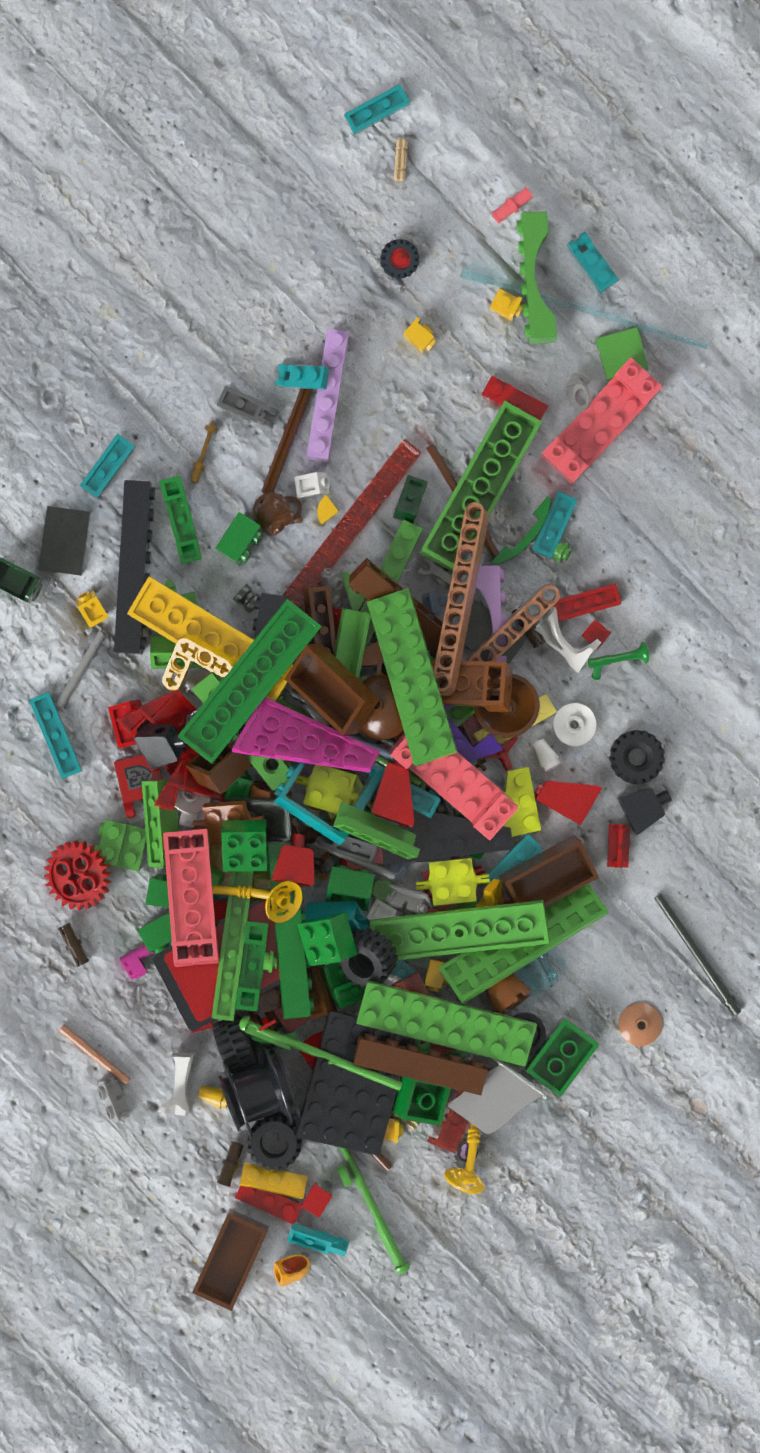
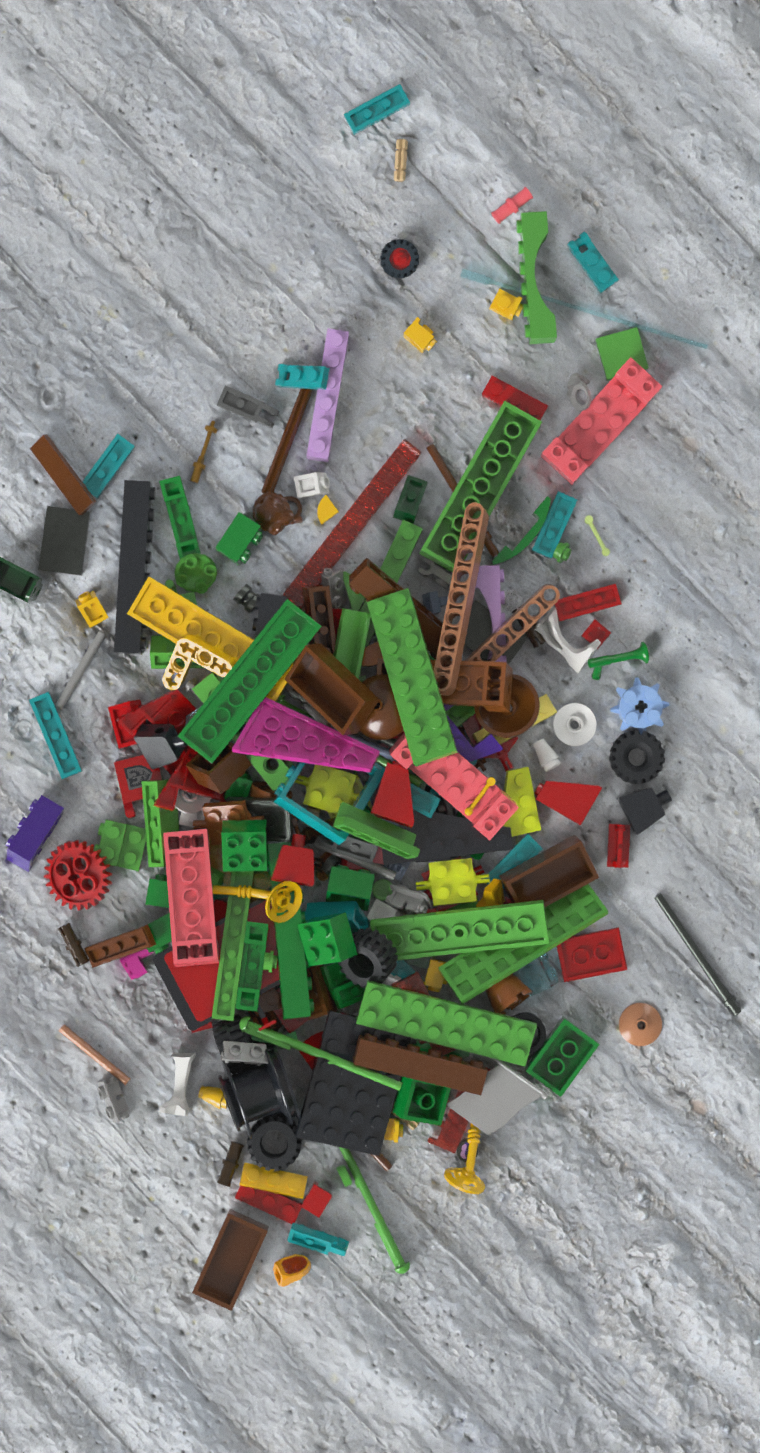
(33, 832): none -> dark purple wedge
(63, 475): none -> reddish brown tile
(120, 946): none -> reddish brown tile
(195, 573): none -> bright green dish
(244, 1052): none -> light grey hinge
(490, 782): none -> yellow hinge
(589, 520): none -> yellowish green hinge
(591, 955): none -> red tile
(631, 697): none -> light blue brick

